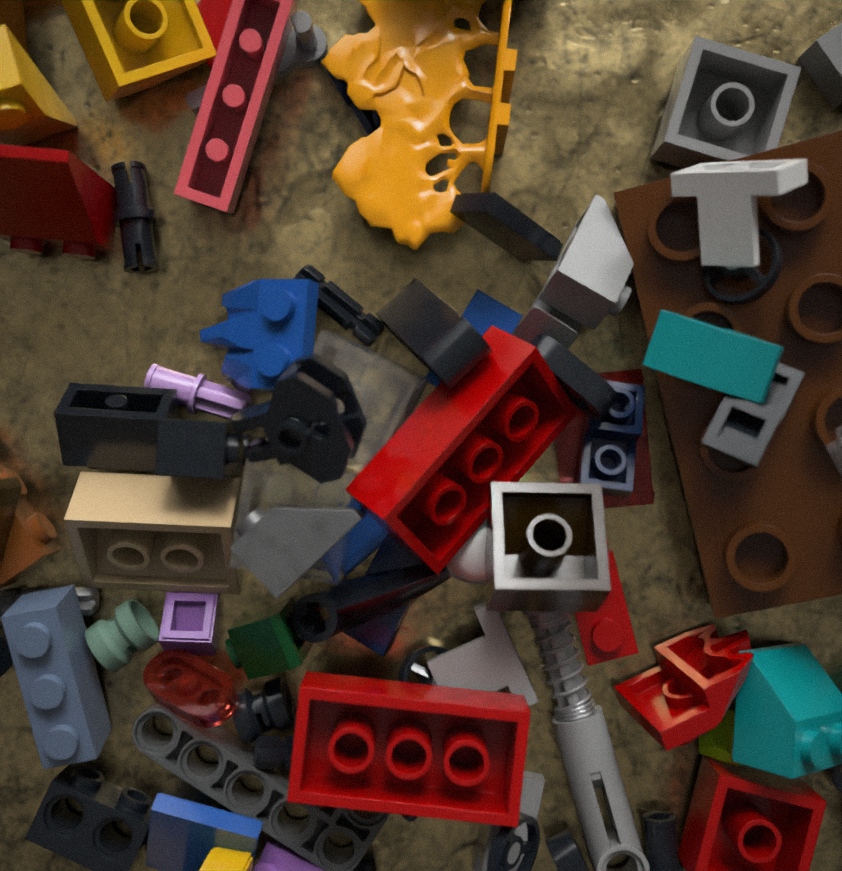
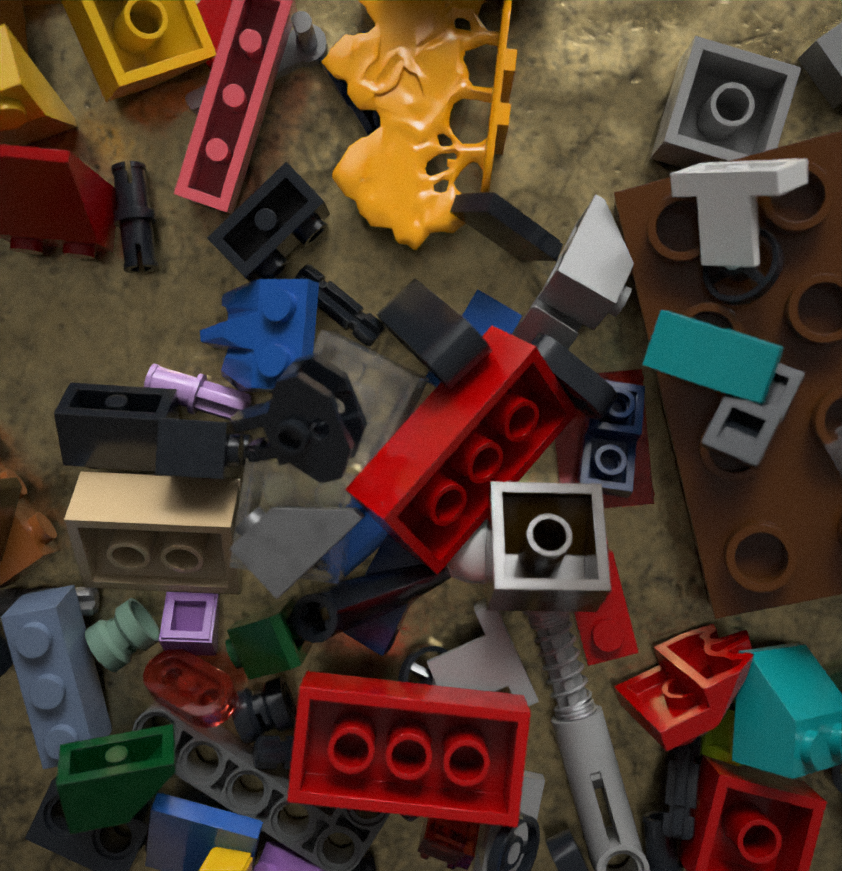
(113, 776): none -> dark green slope
(271, 225): none -> black brick
(449, 841): none -> clear red tile
(682, 791): none -> black axle

